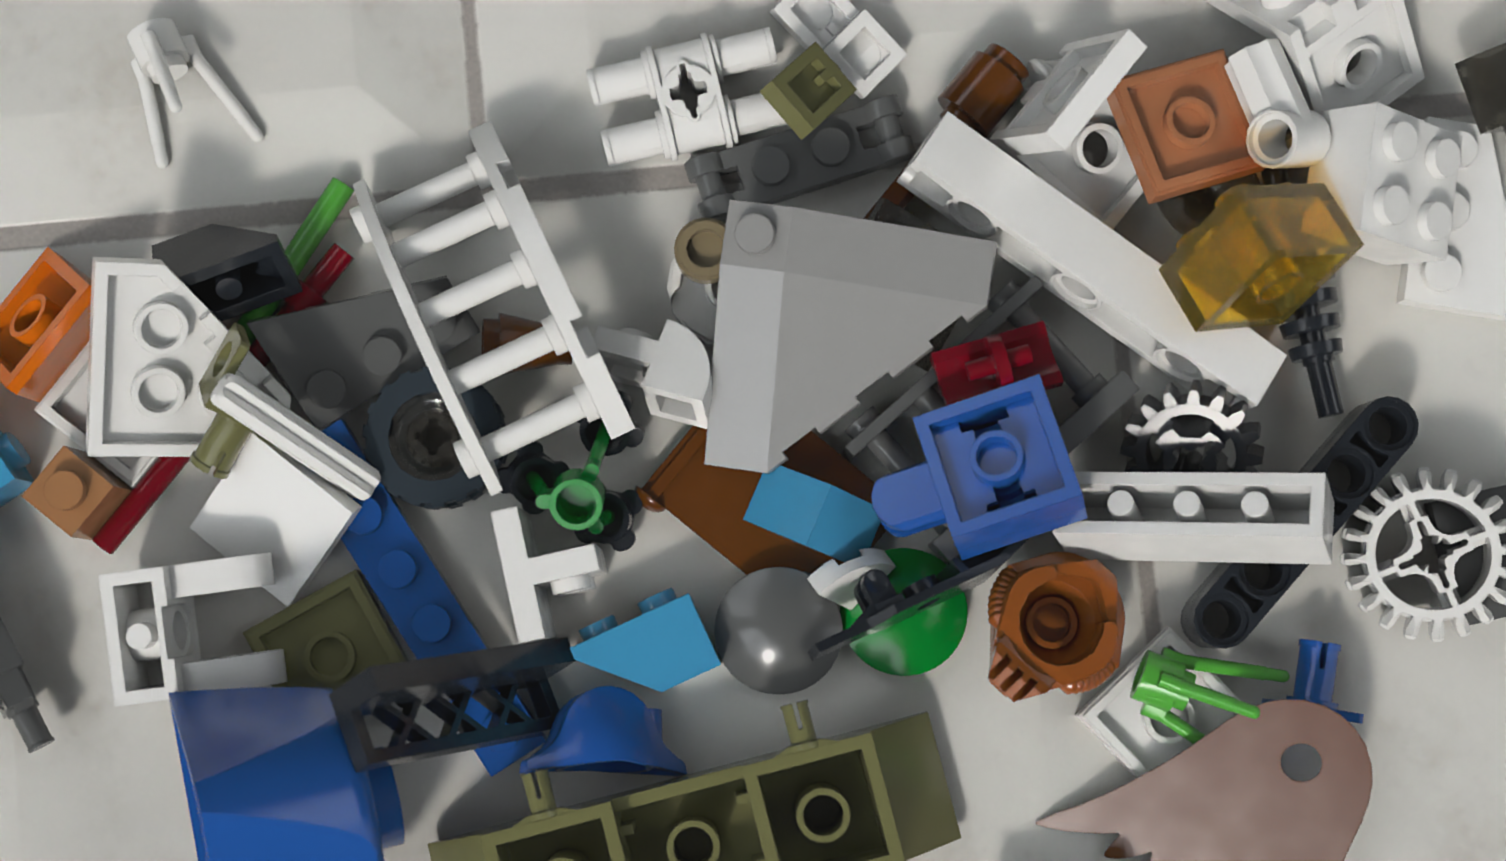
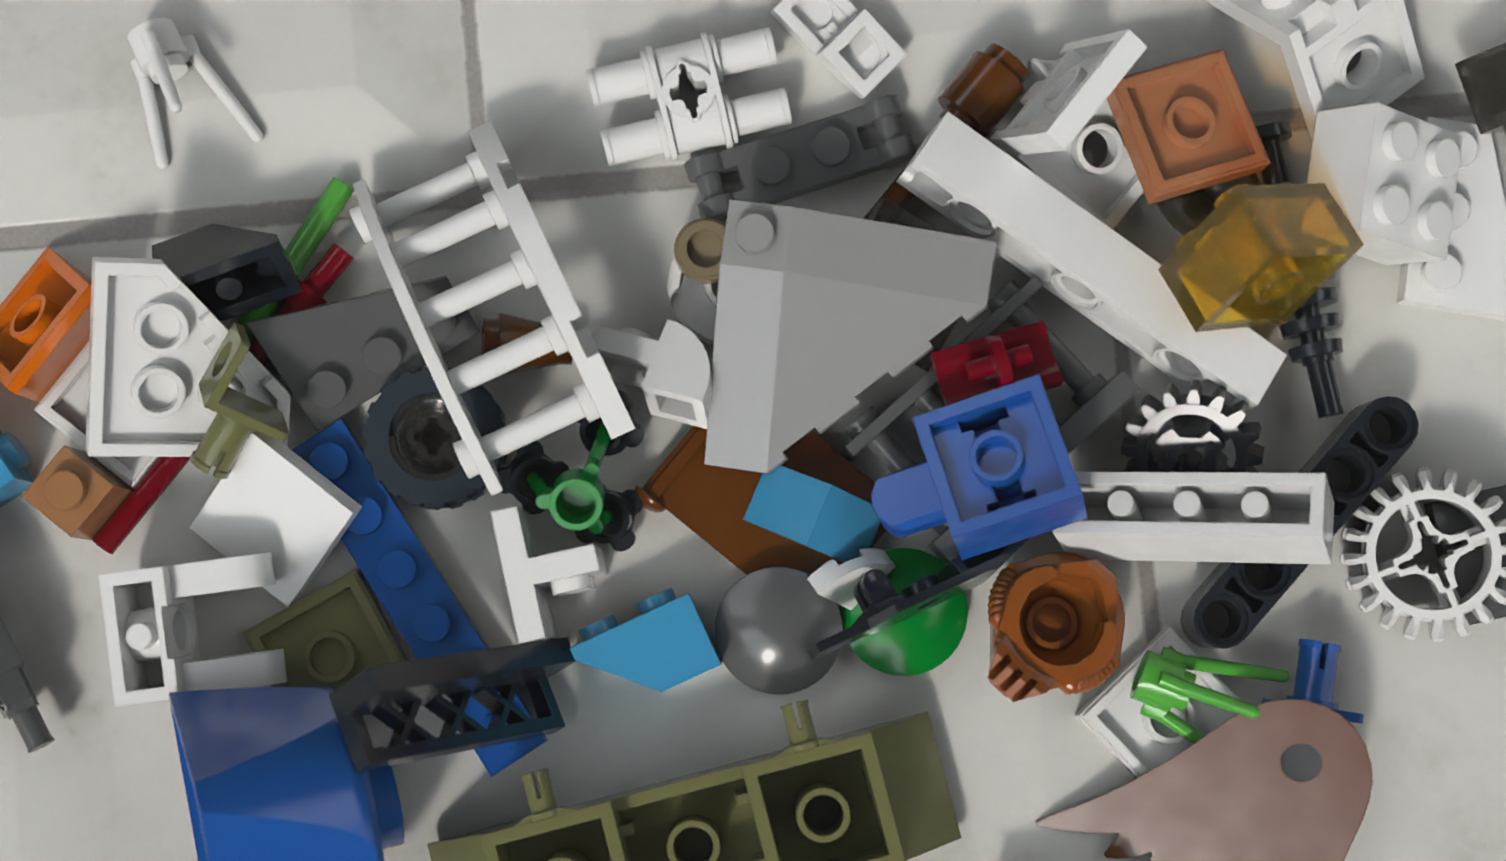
(295, 436): white axle -> none
(606, 733): blue hat -> none
(808, 90): olive bracket -> none
(1274, 103): white piece -> none

